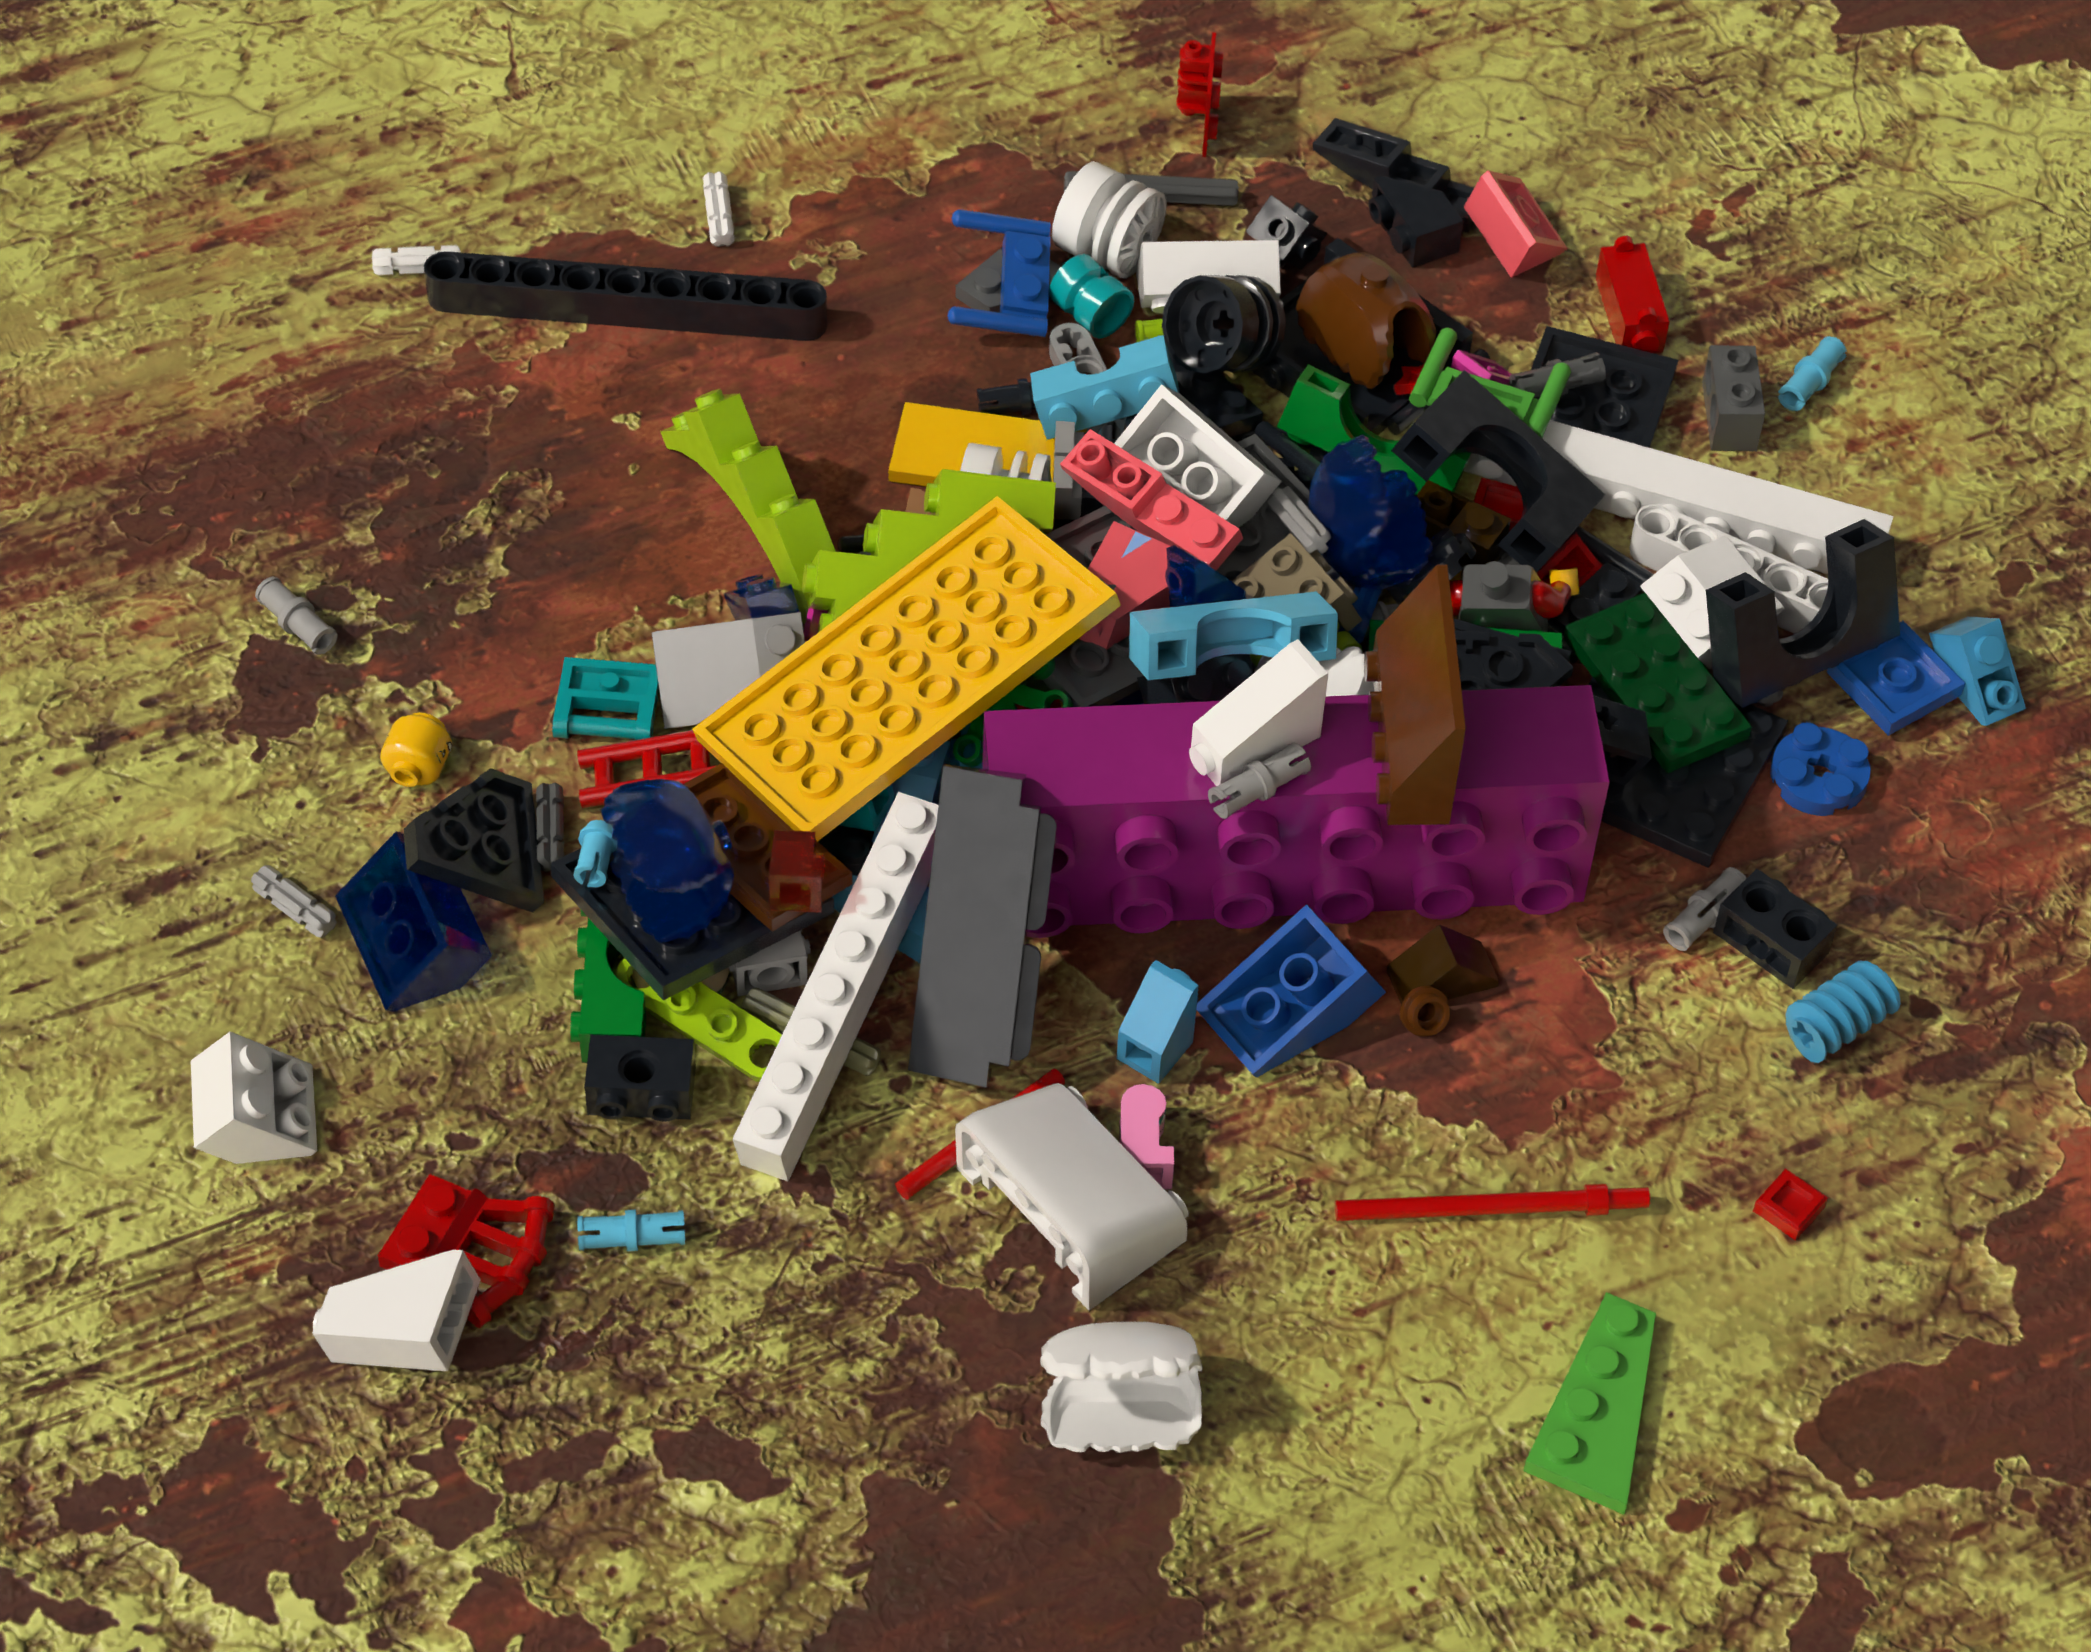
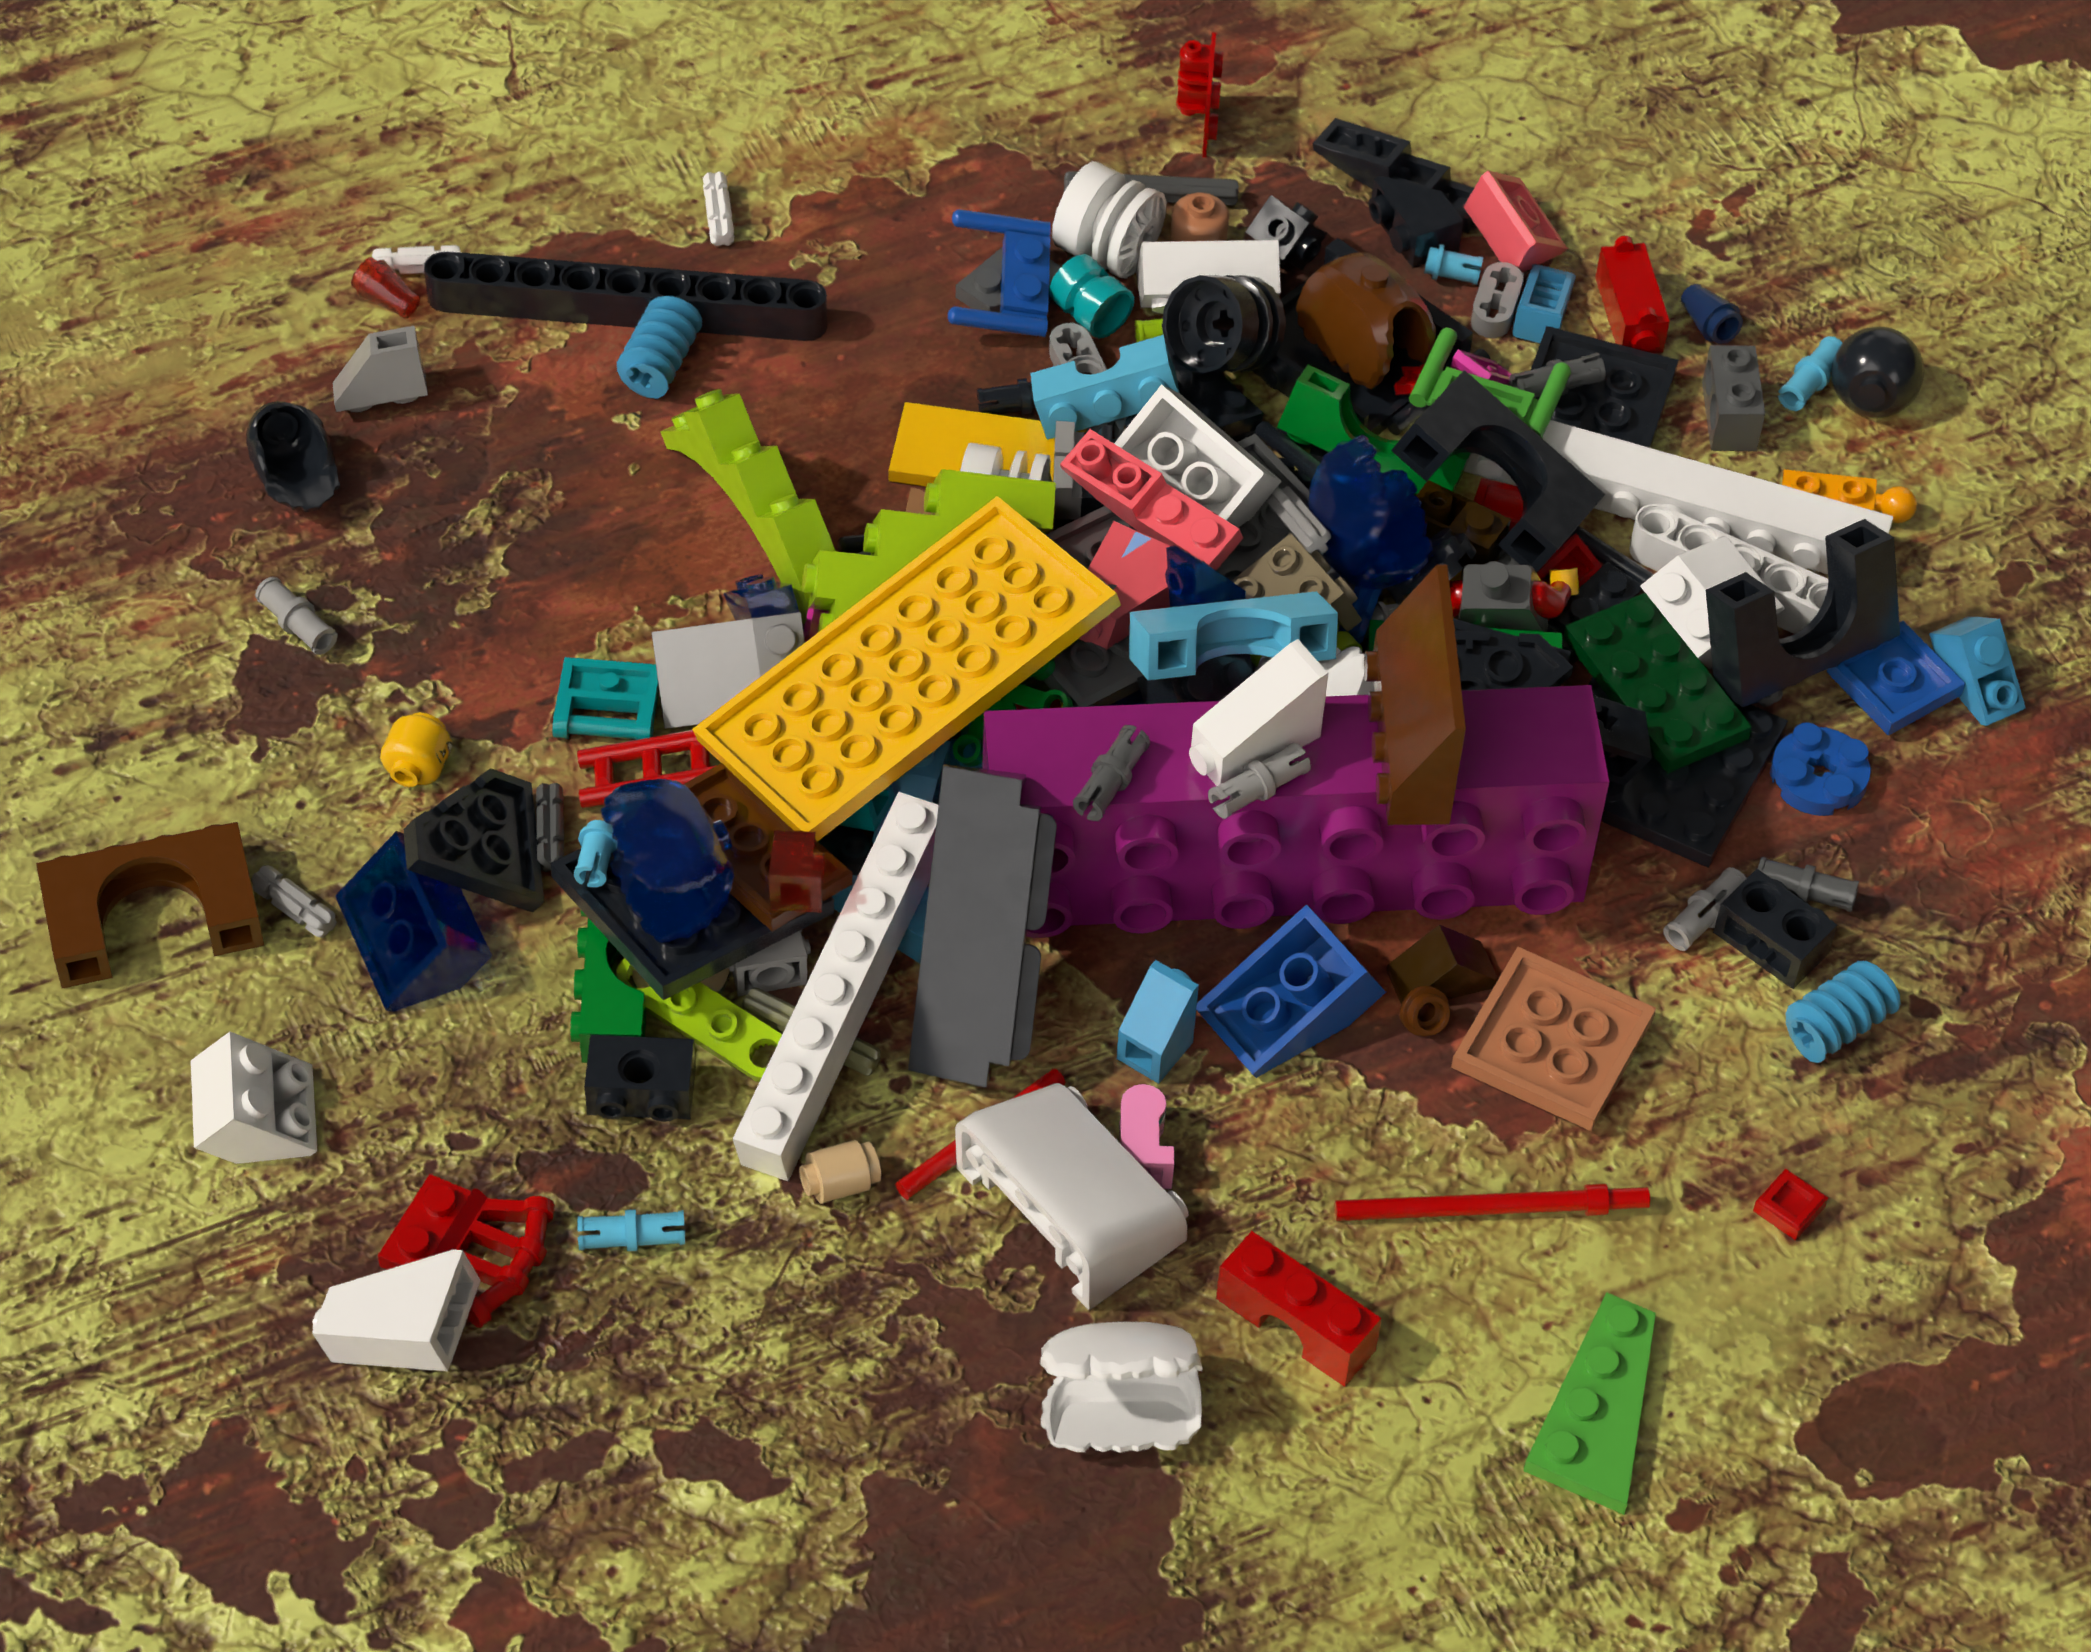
(86, 887): none -> reddish brown arch
(292, 455): none -> black hair
(382, 371): none -> light grey slope
(383, 287): none -> clear red cone
(658, 346): none -> dark azure piece
(840, 1171): none -> tan brick
(1111, 772): none -> dark grey pin
(1199, 218): none -> nougat head
(1332, 1326): none -> red arch
(1453, 265): none -> medium azure pin
(1503, 301): none -> light grey beam
(1543, 305): none -> dark azure slope
(1553, 1038): none -> nougat plate
(1713, 315): none -> dark blue cone
(1812, 885): none -> dark grey pin
(1856, 491): none -> light orange plate
(1877, 372): none -> black brick

